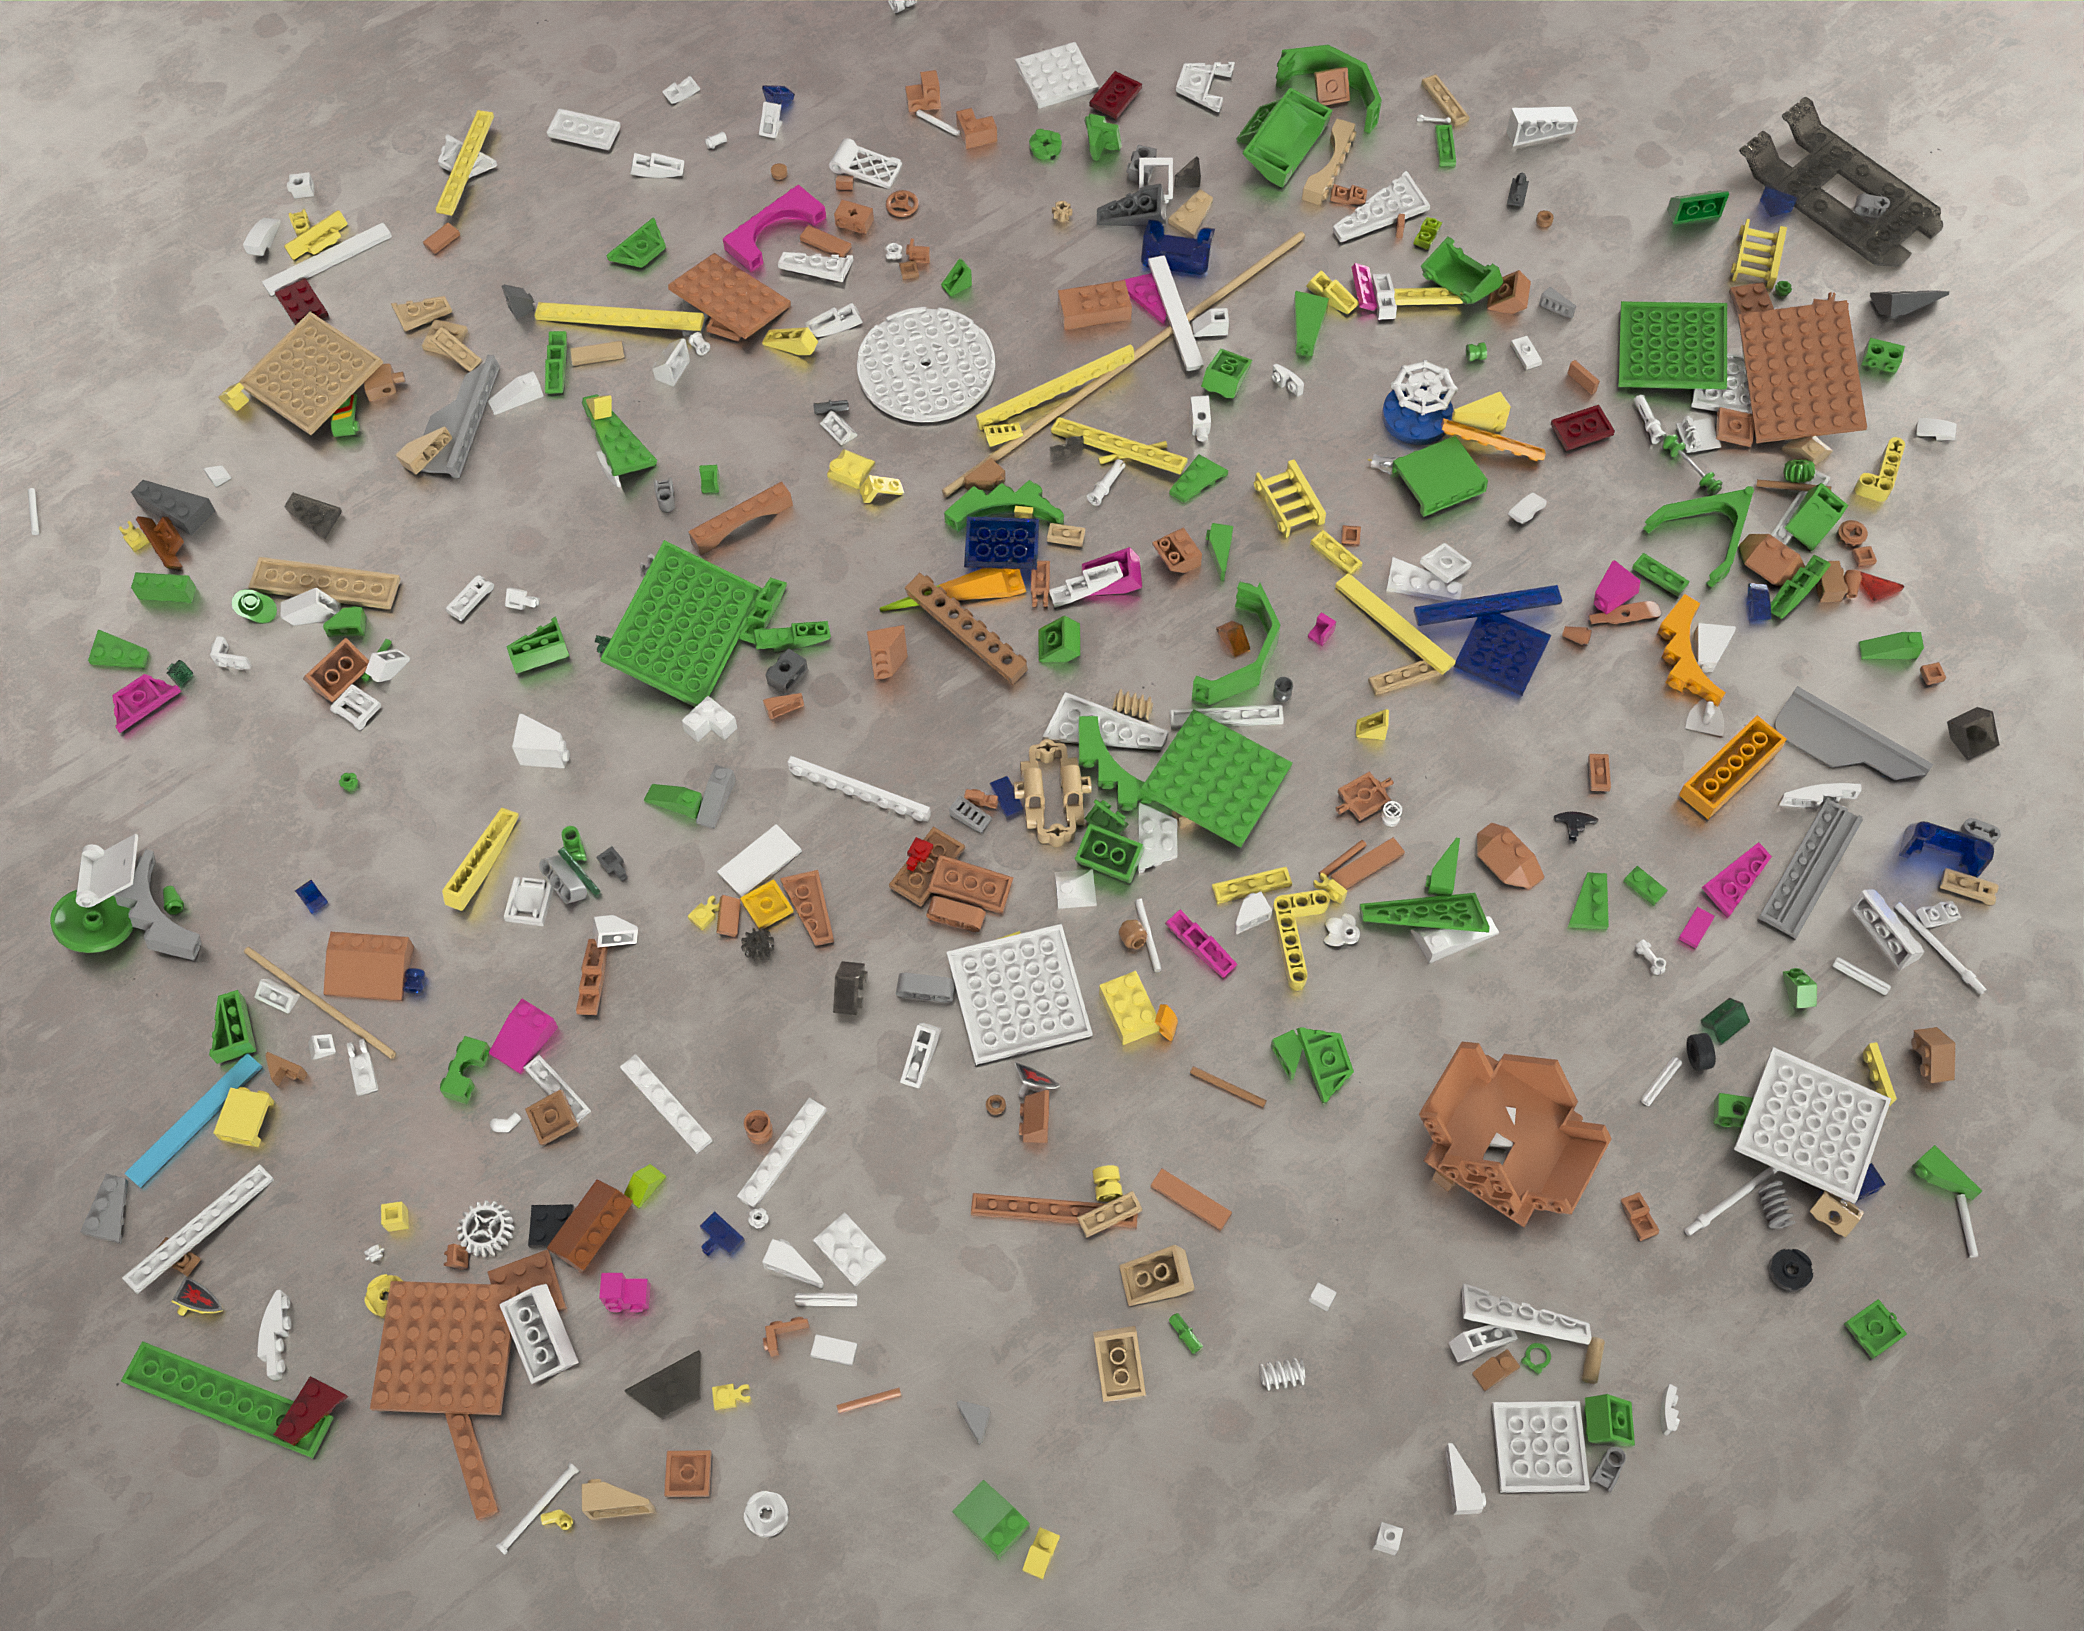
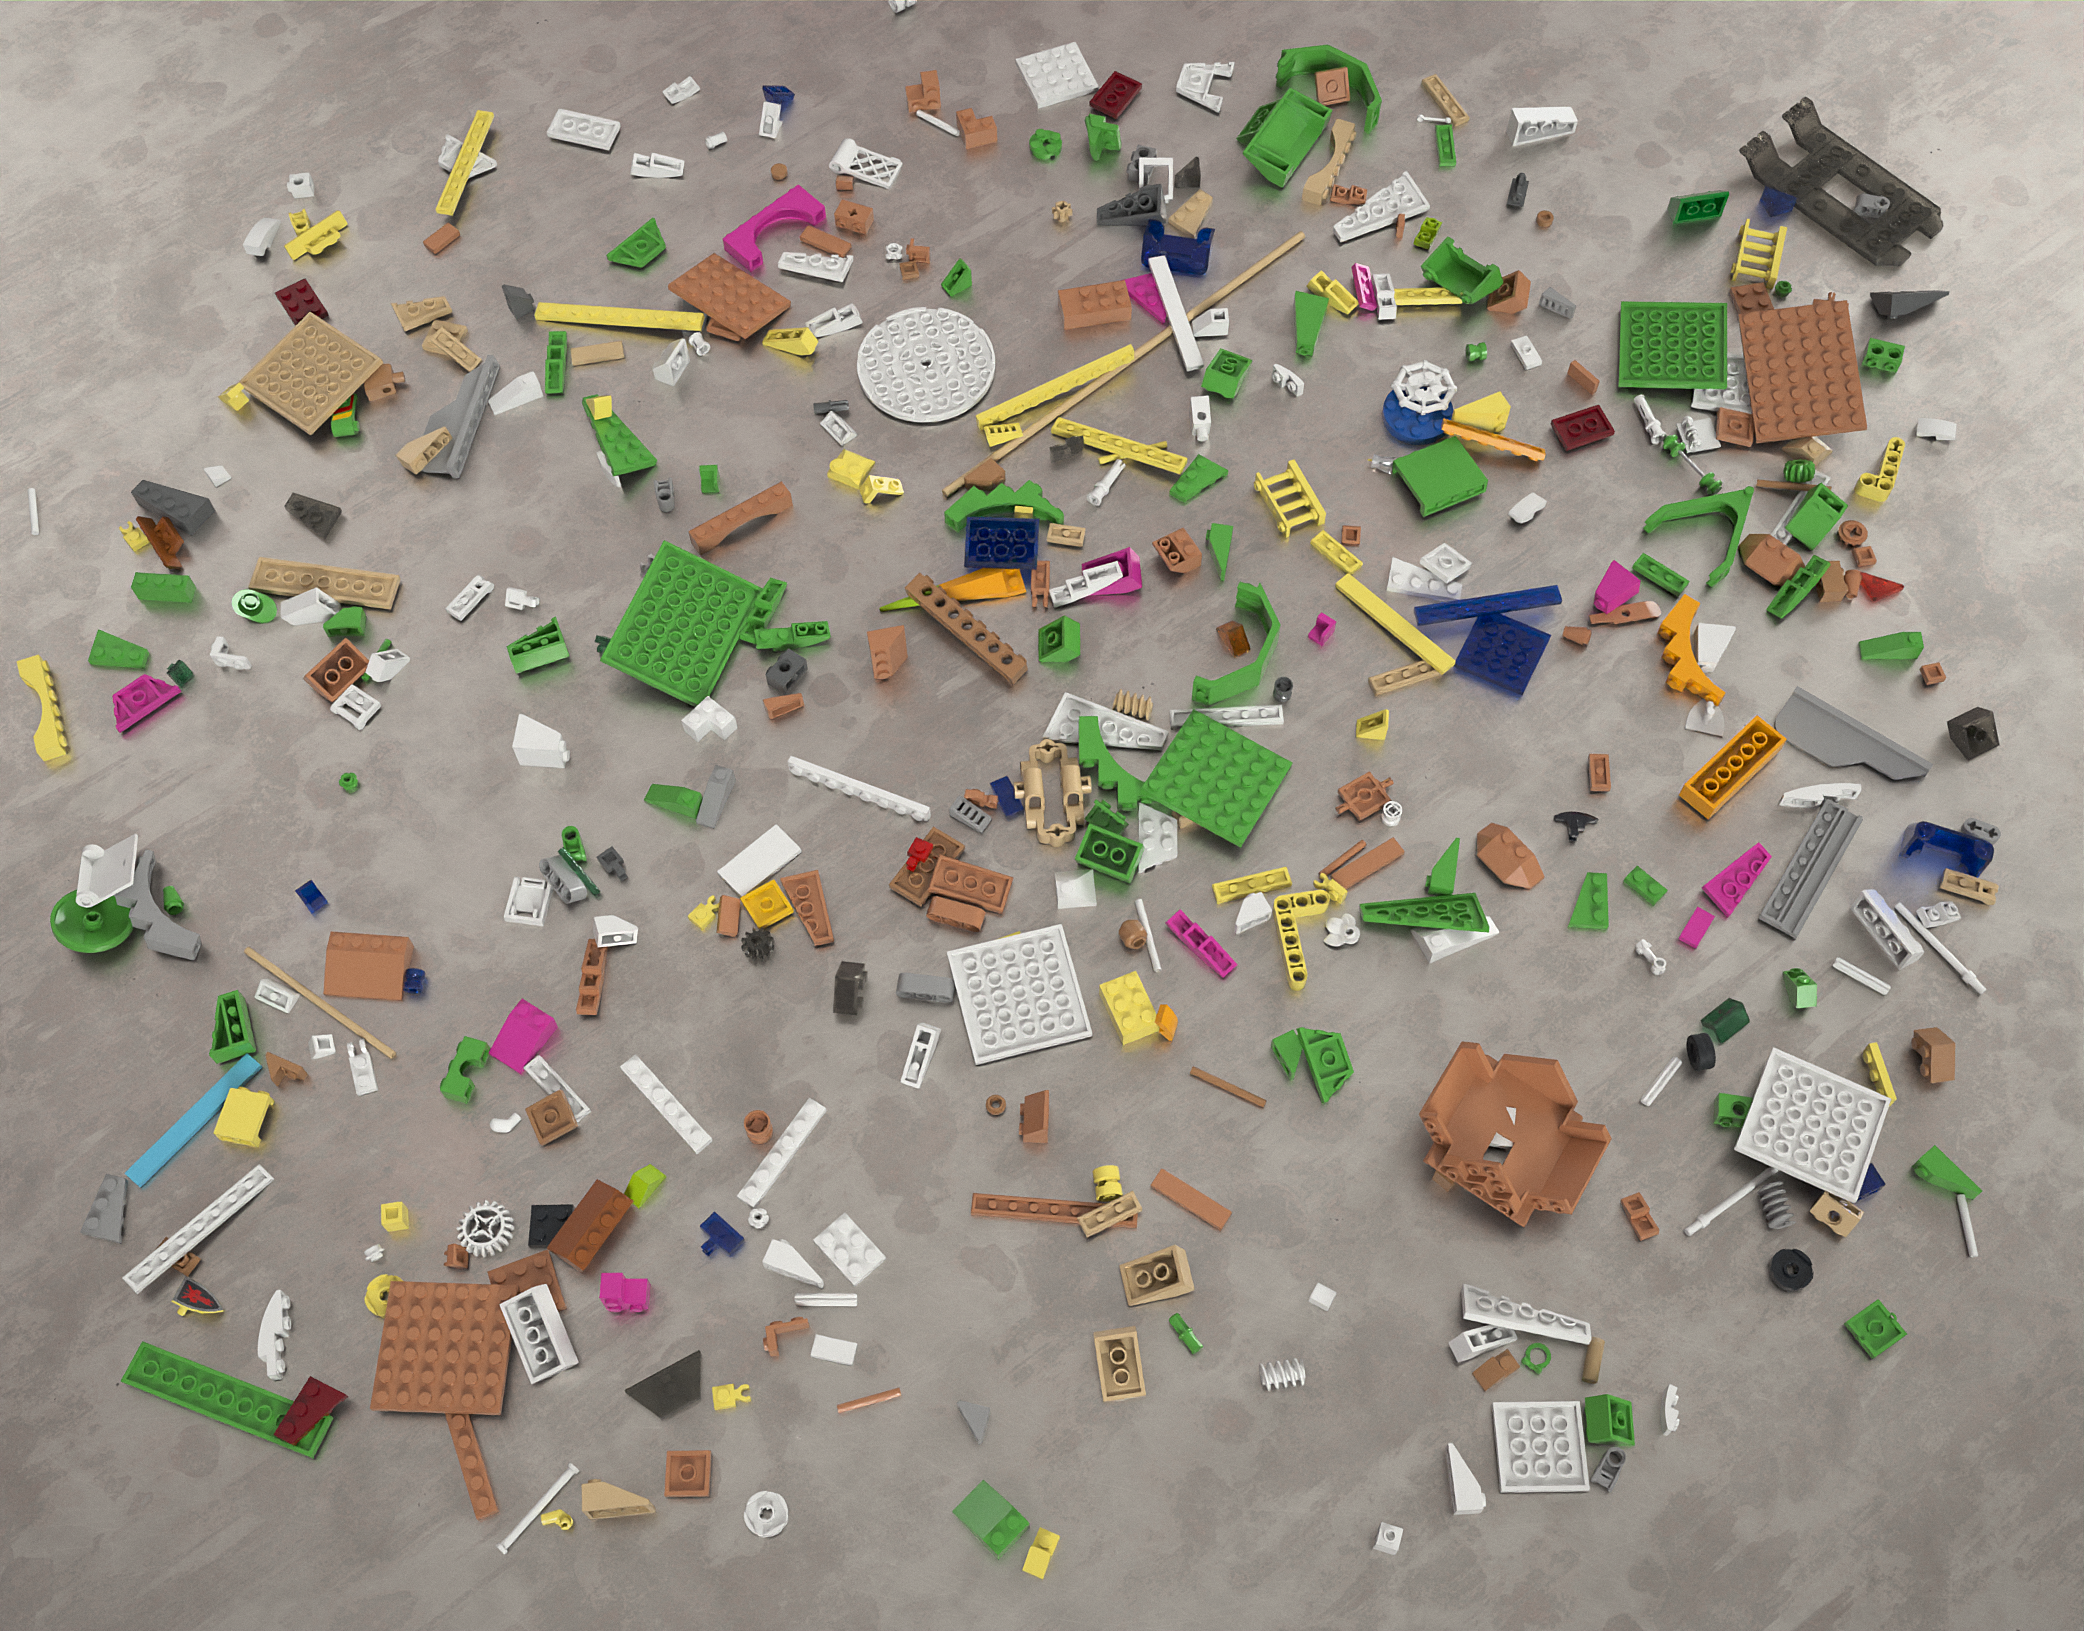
(48, 737): none -> light yellow arch
(327, 258): white tile -> none
(479, 860): light yellow slope -> none
(901, 201): nougat piece -> none
(1033, 1080): shield -> none
(1760, 601): clear blue slope -> none

